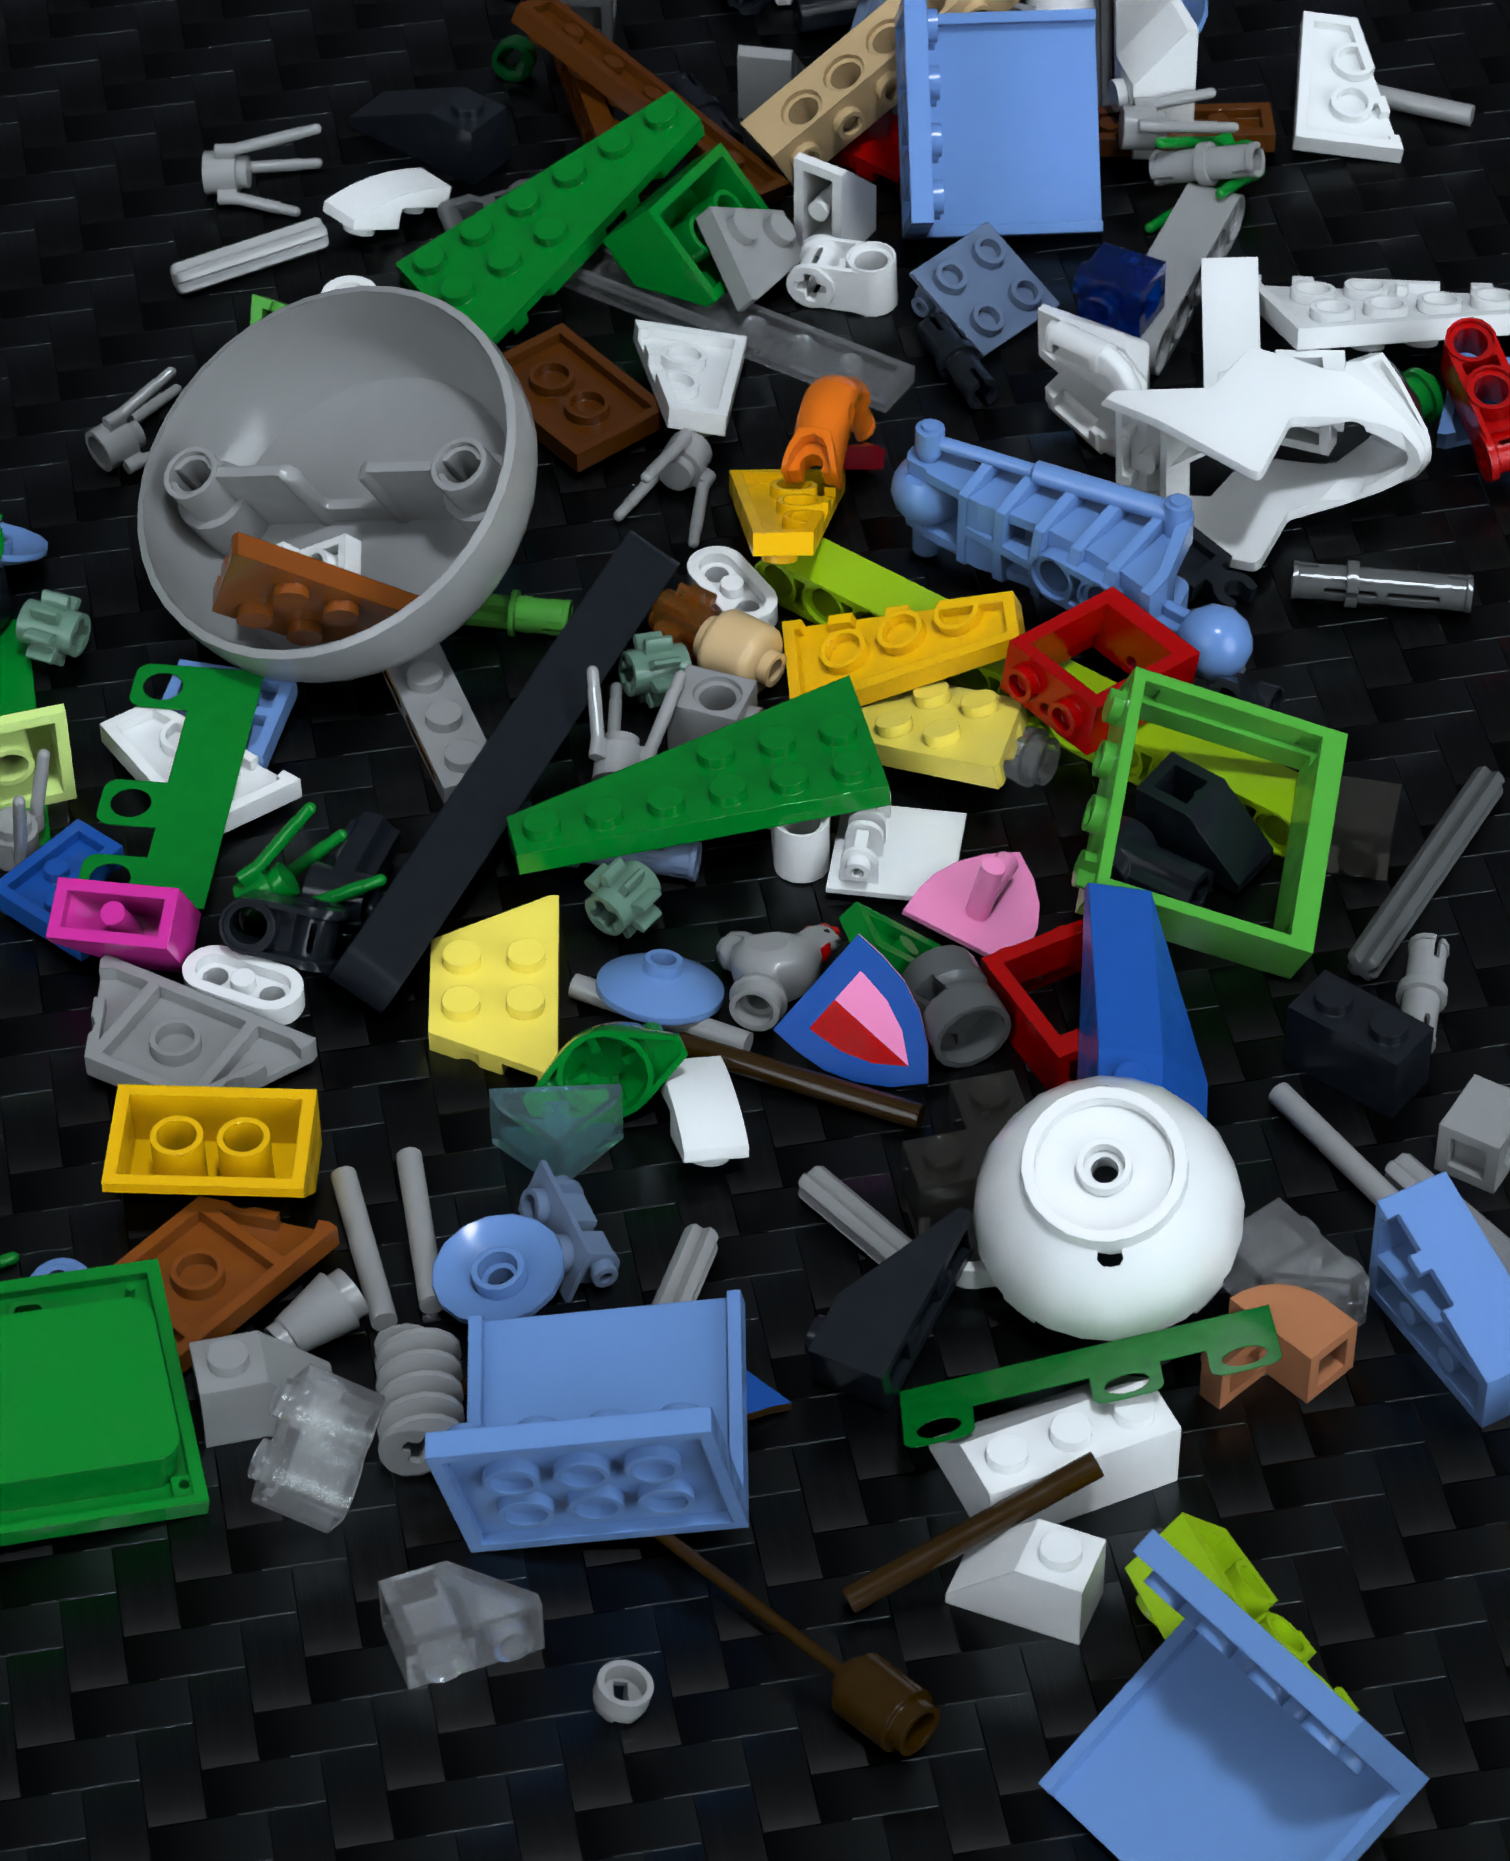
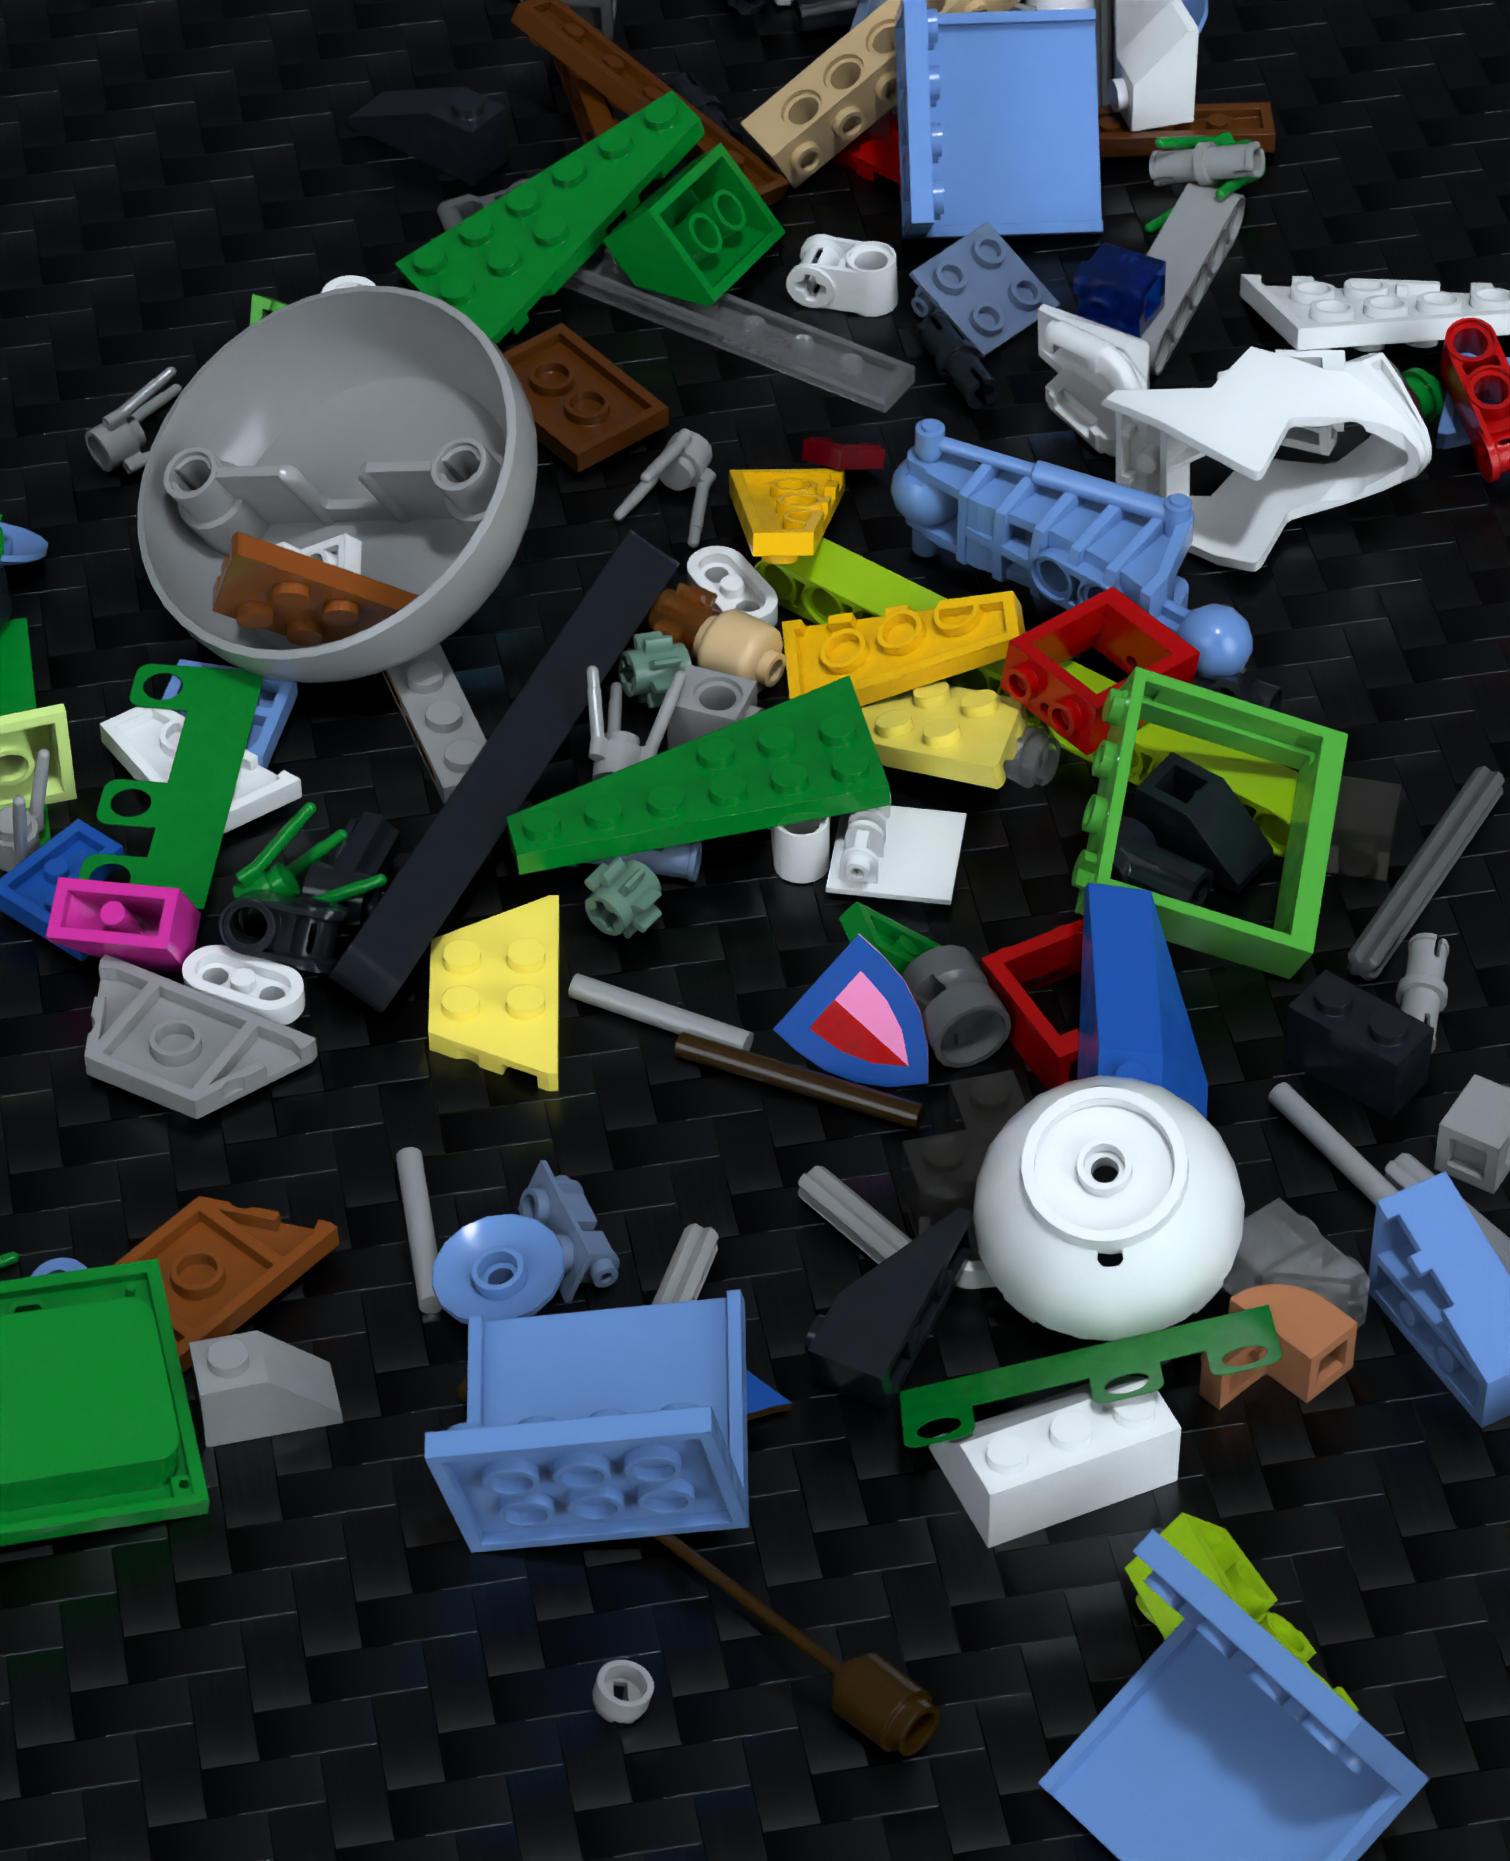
(53, 627): sand green gear -> none
(213, 1141): yellow slope -> none
(228, 171): light grey plant -> none
(249, 256): light grey axle -> none
(315, 1447): clear brick -> none
(321, 1312): light grey cone -> none
(363, 1248): light grey bar -> none
(380, 199): white slope -> none
(422, 1392): light grey piece -> none
(456, 1621): clear slope -> none
(523, 614): bright green axle -> none
(525, 63): dark green hinge -> none
(557, 1124): clear light blue slope -> none
(618, 1054): green hat -> none
(660, 988): medium blue dish -> none
(691, 373): white wing -> none
(705, 1113): white slope -> none
(749, 249): light grey wing -> none
(763, 74): light grey slope -> none
(773, 970): light grey animal -> none
(824, 425): orange piece -> none
(831, 201): white slope -> none
(972, 1532): dark brown bar -> none
(980, 902): bright pink shield -> none
(1034, 1579): white slope -> none
(1142, 124): light grey plant -> none
(1208, 573): black plate -> none
(1228, 312): white tile -> none
(1337, 94): white wing -> none
(1381, 586): dark grey pin -> none
(1428, 106): light grey bar -> none

